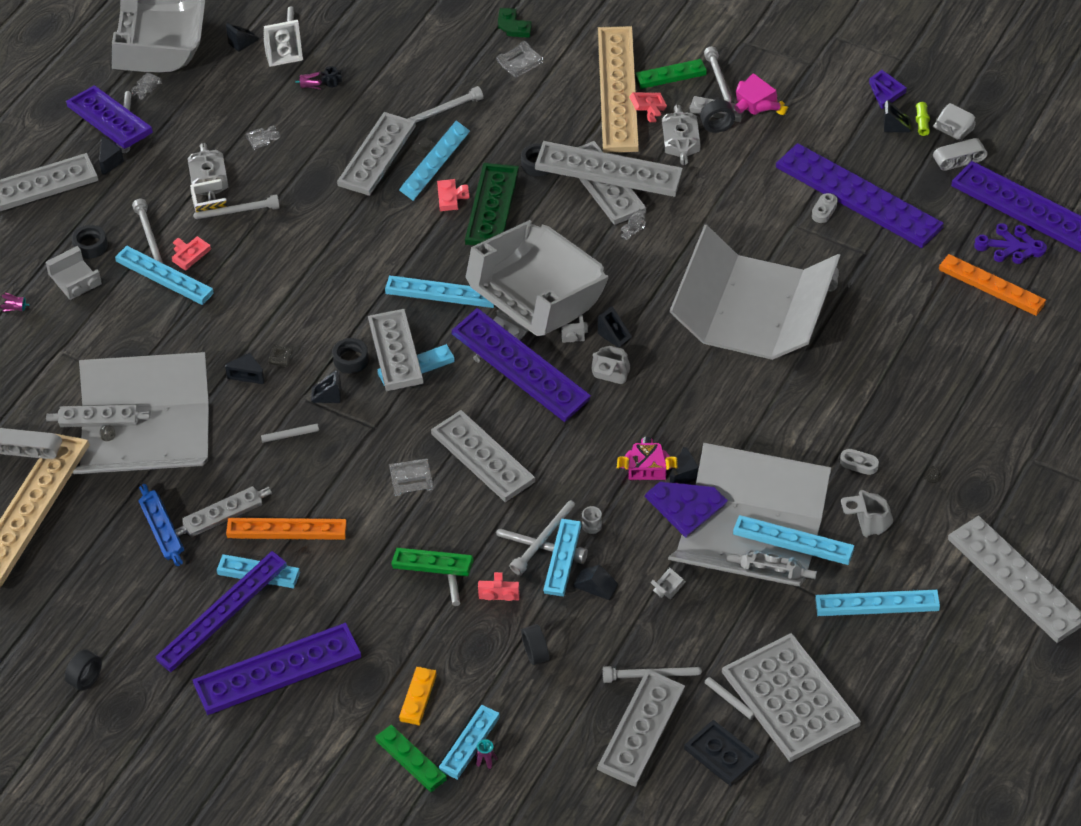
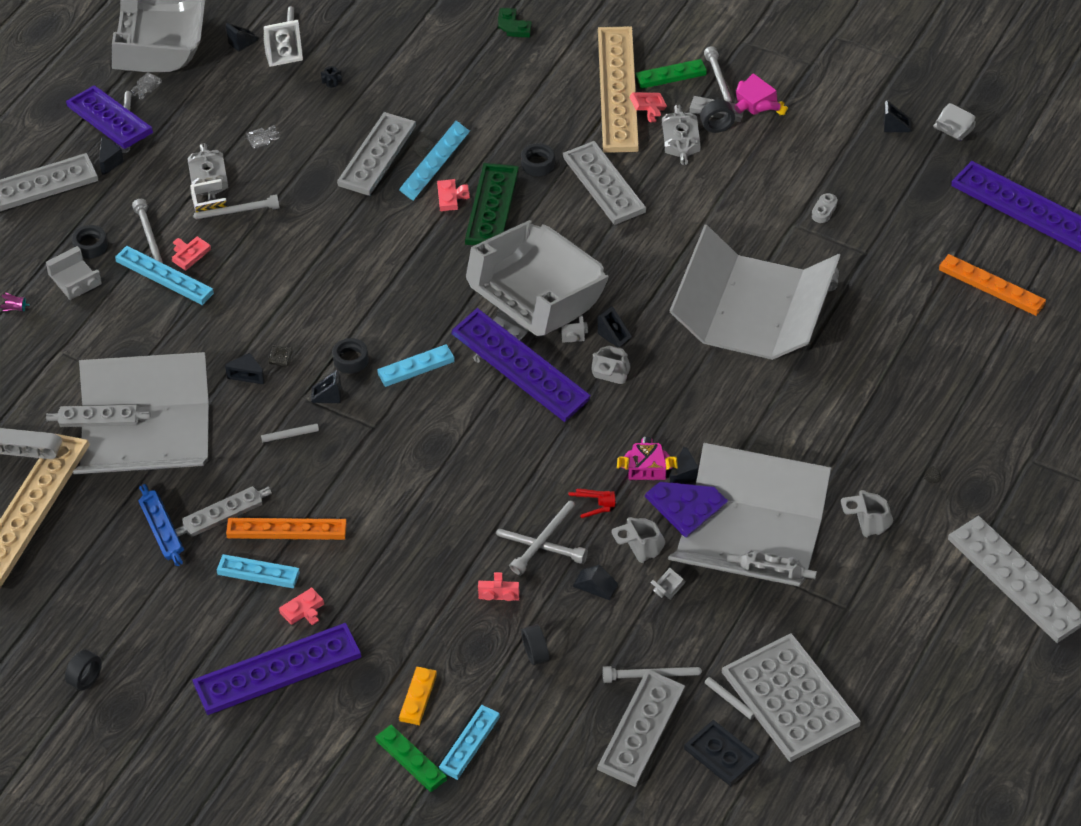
(111, 433): clear smoke hinge -> none
(221, 611): dark purple plate -> none
(302, 606): none -> coral plate
(306, 82): flat silver piece -> none
(395, 350): light grey plate -> none
(408, 472): clear plate -> none
(432, 561): green plate -> none
(435, 291): medium azure plate -> none
(454, 590): light grey bar -> none
(474, 95): light grey piece -> none
(483, 456): light grey plate -> none
(485, 749): piece -> none
(522, 63): clear plate -> none
(562, 557): medium azure plate -> none
(591, 520): light grey wheel -> none
(605, 499): none -> red plant
(608, 168): light grey plate -> none
(635, 223): clear plate -> none
(642, 537): none -> light grey piece
(793, 540): medium azure plate -> none
(860, 195): dark purple plate -> none
(860, 462): light grey plate -> none
(877, 602): medium azure plate -> none
(886, 88): dark purple wing -> none
(922, 119): lime pin -> none
(960, 154): light grey beam -> none
(1032, 247): dark purple plant -> none

